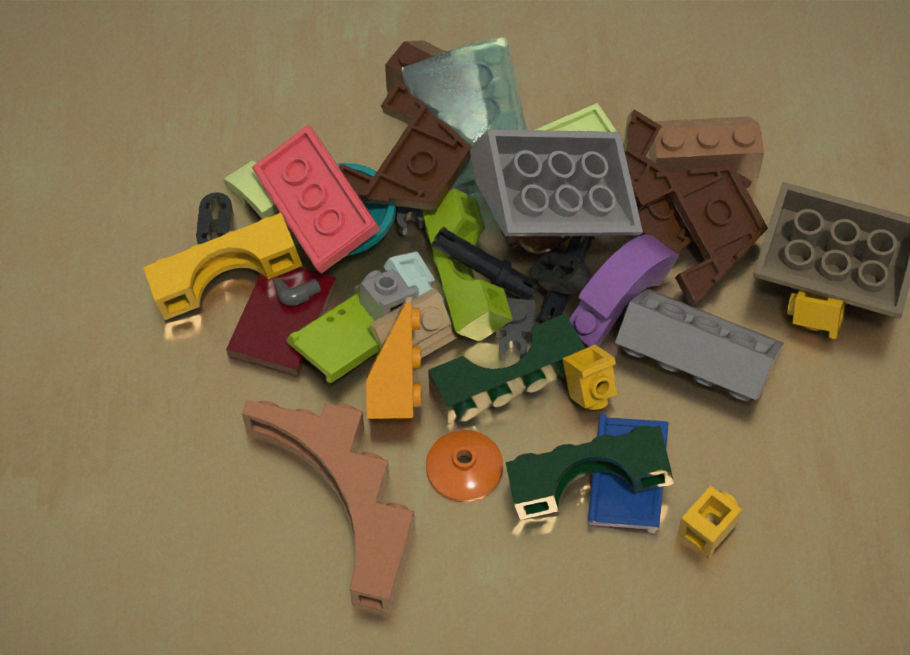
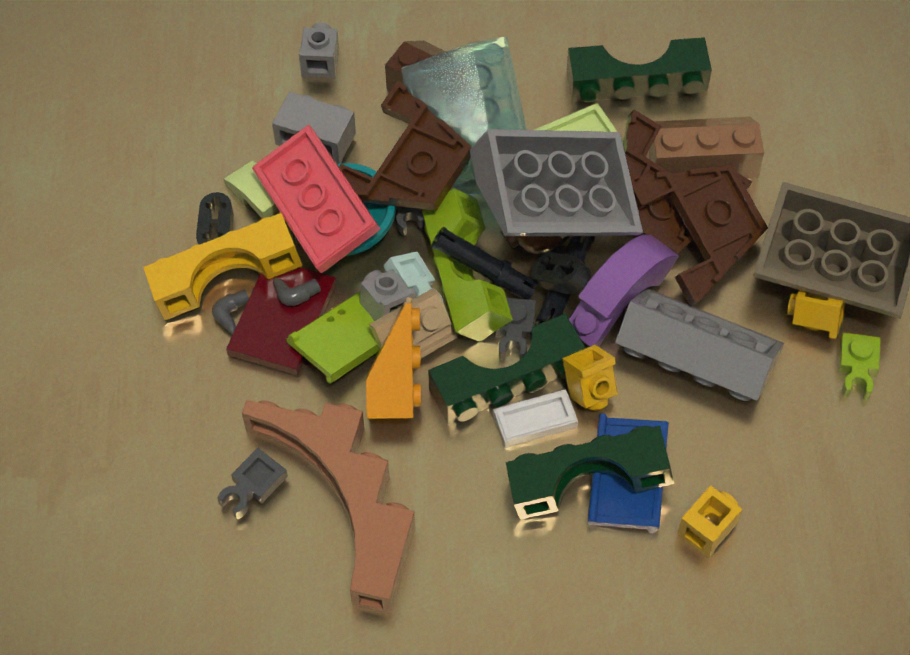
(227, 304): none -> dark grey animal
(254, 479): none -> dark grey plate
(319, 44): none -> light grey brick
(331, 122): none -> light grey brick
(468, 480): orange dish -> none
(535, 418): none -> white tile
(599, 76): none -> dark green arch
(860, 359): none -> lime plate

